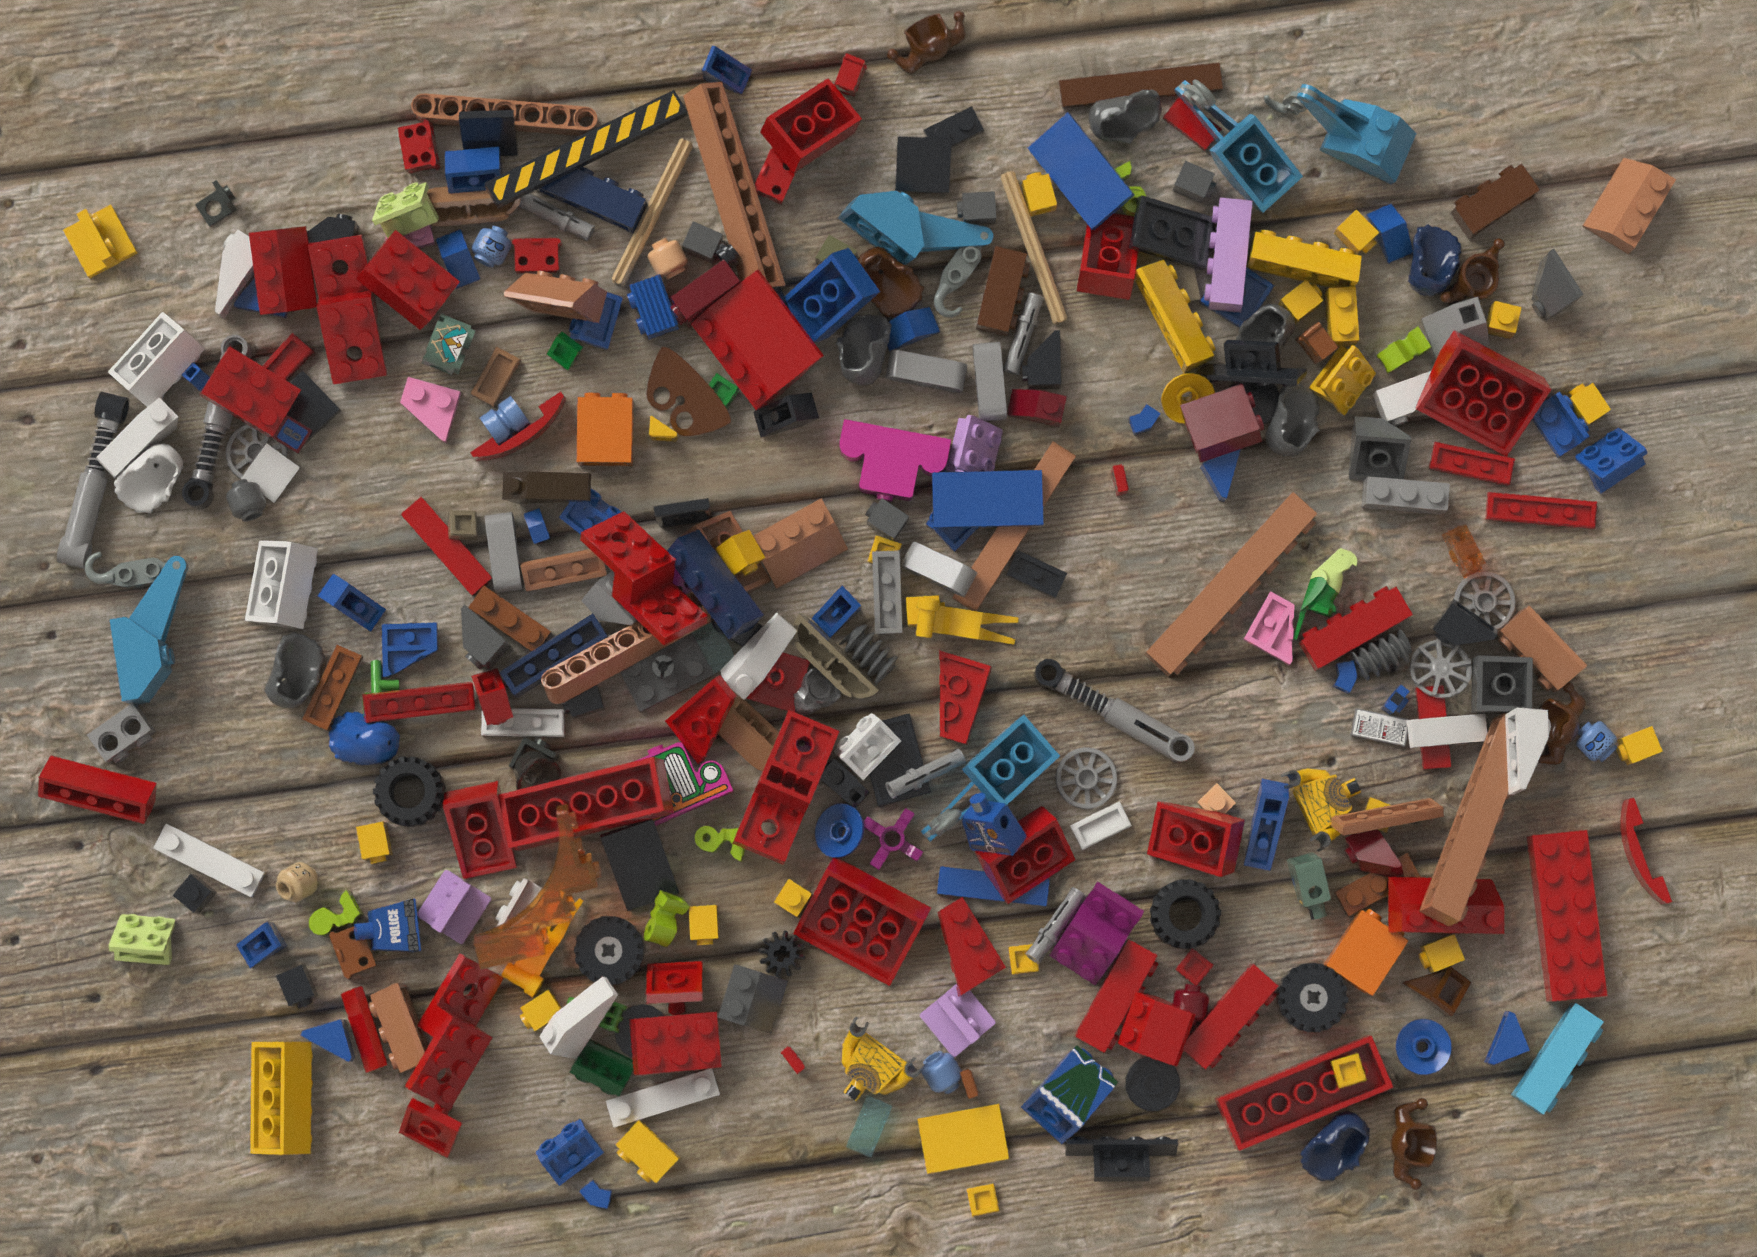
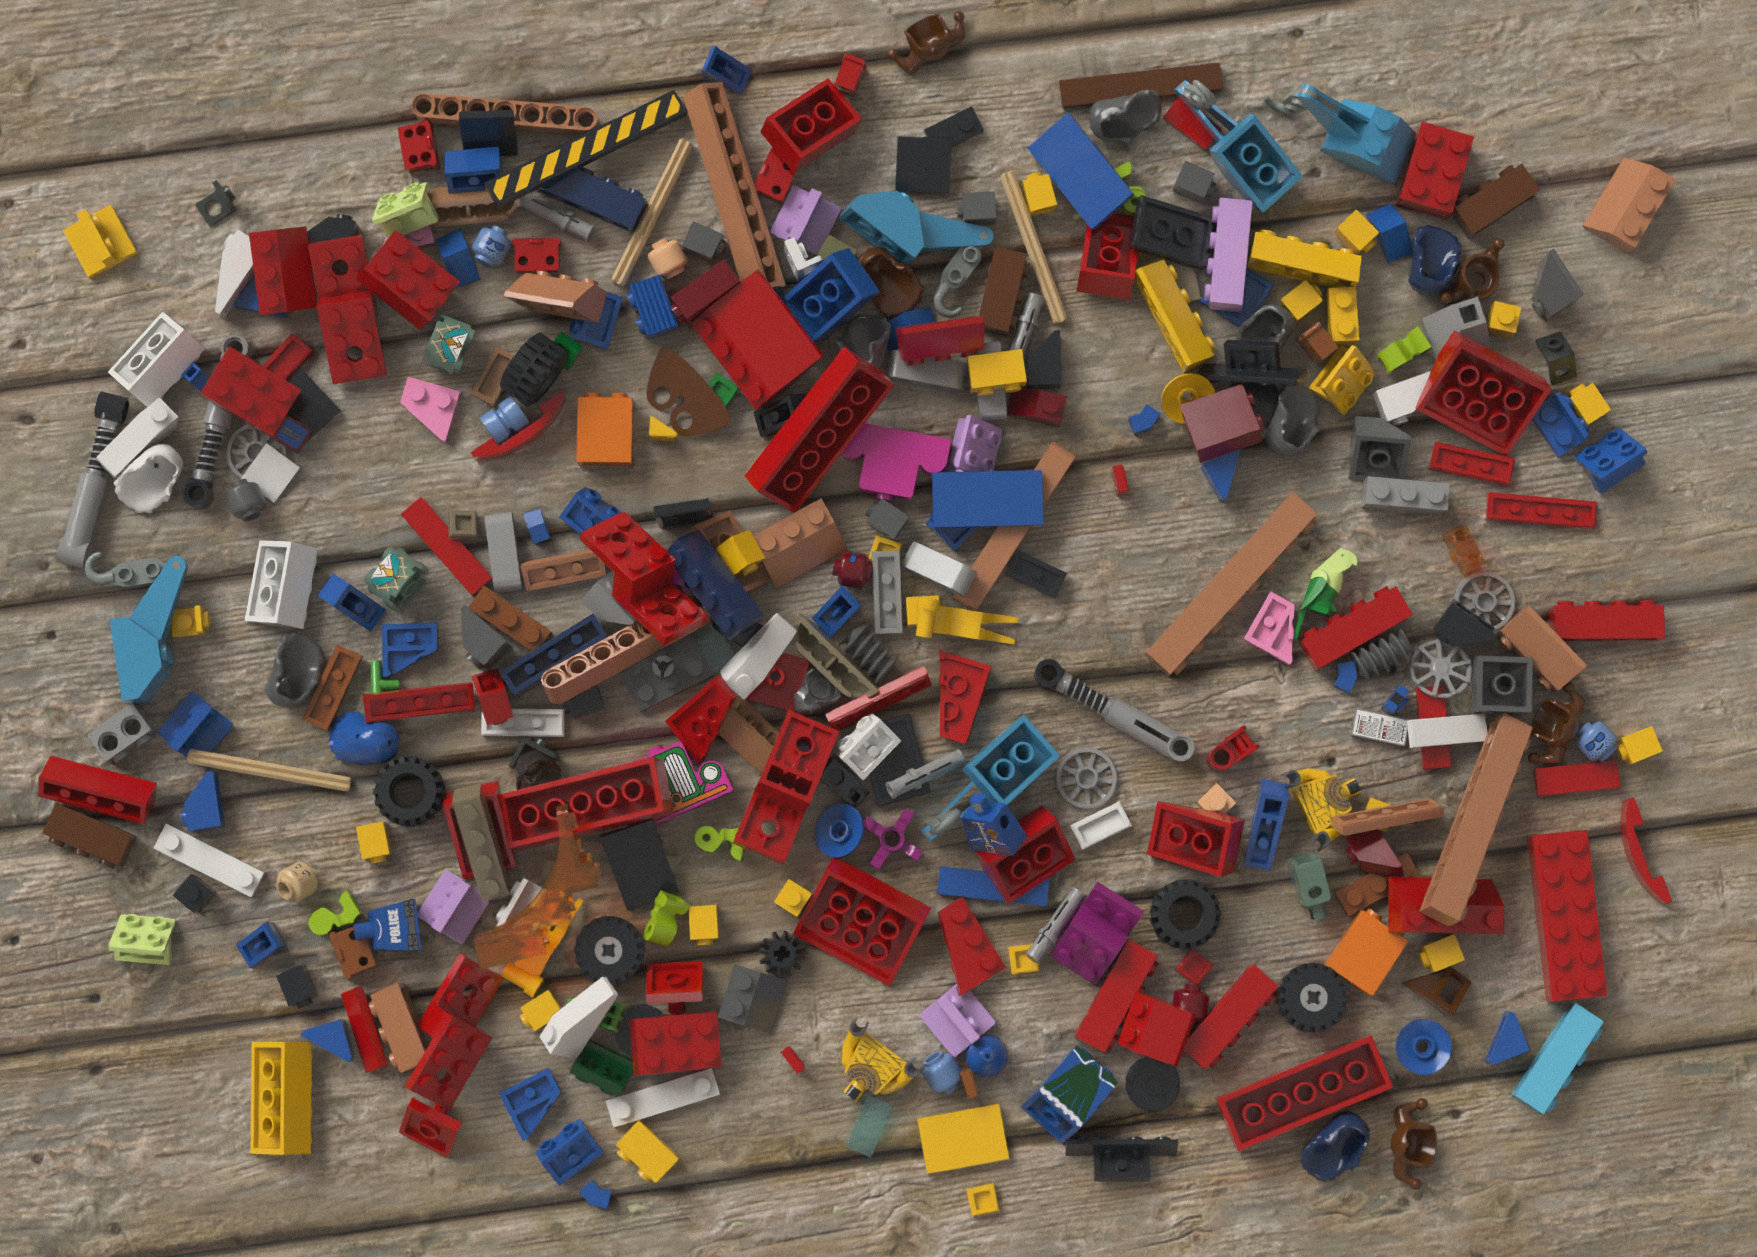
(88, 836): none -> reddish brown brick
(190, 622): none -> yellow bracket
(195, 726): none -> blue bracket
(204, 805): none -> blue slope
(269, 770): none -> tan axle
(396, 578): none -> sand green brick
(481, 842): none -> dark tan brick
(530, 1101): none -> blue wing
(533, 369): none -> black tyre
(546, 487): dark brown slope -> none
(728, 254): black plate -> none
(796, 257): none -> white bracket
(806, 219): none -> lavender bracket
(819, 430): none -> red brick
(853, 569): none -> dark red head
(885, 697): none -> red tile
(940, 339): none -> red slope
(987, 1056): none -> blue helmet
(996, 372): none -> yellow brick
(1235, 747): none -> red piece
(1348, 1070): yellow tile -> none
(1435, 170): none -> red brick
(1525, 740): white slope -> none
(1557, 353): none -> pearl dark grey bracket
(1576, 778): none -> red tile
(1608, 623): none -> red brick

